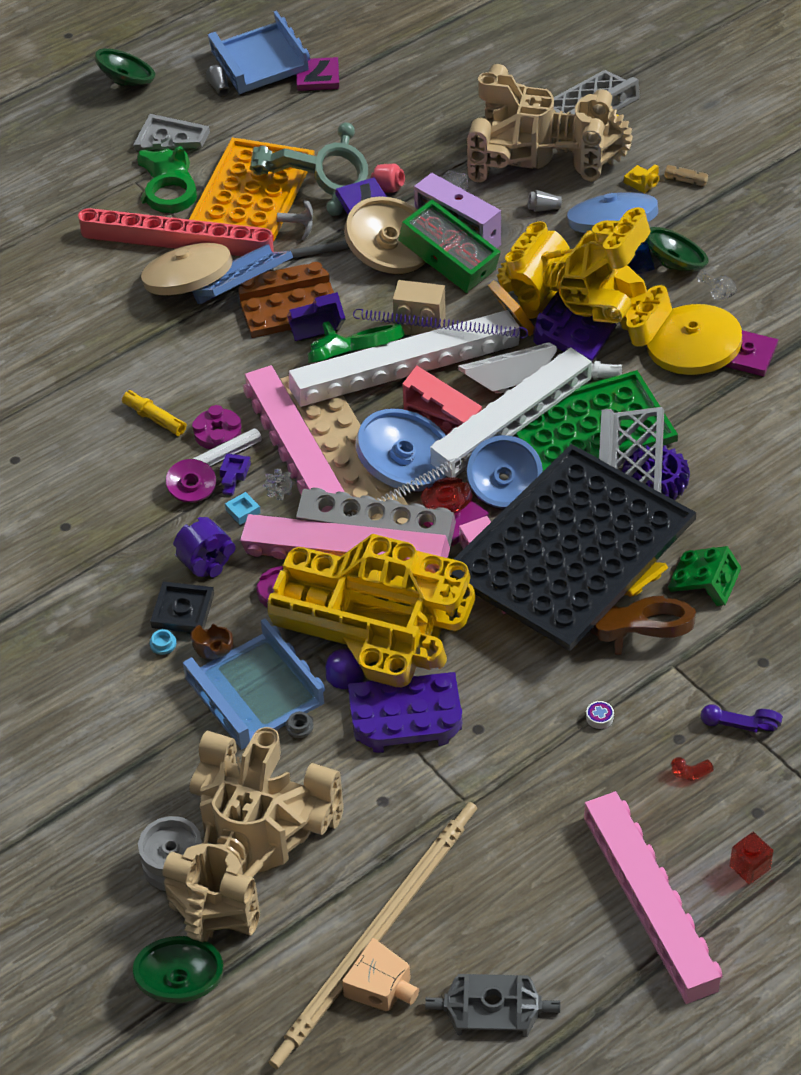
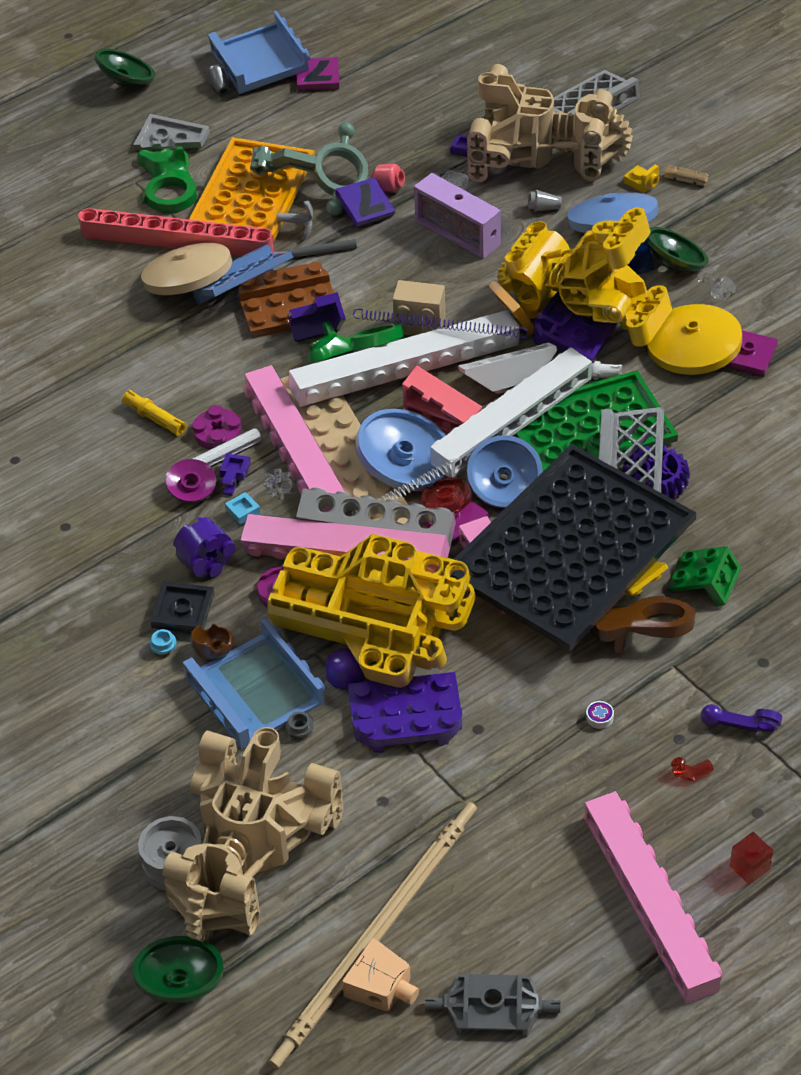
(374, 233): tan dish -> none
(449, 245): green brick -> none
(459, 145): none -> dark purple tile

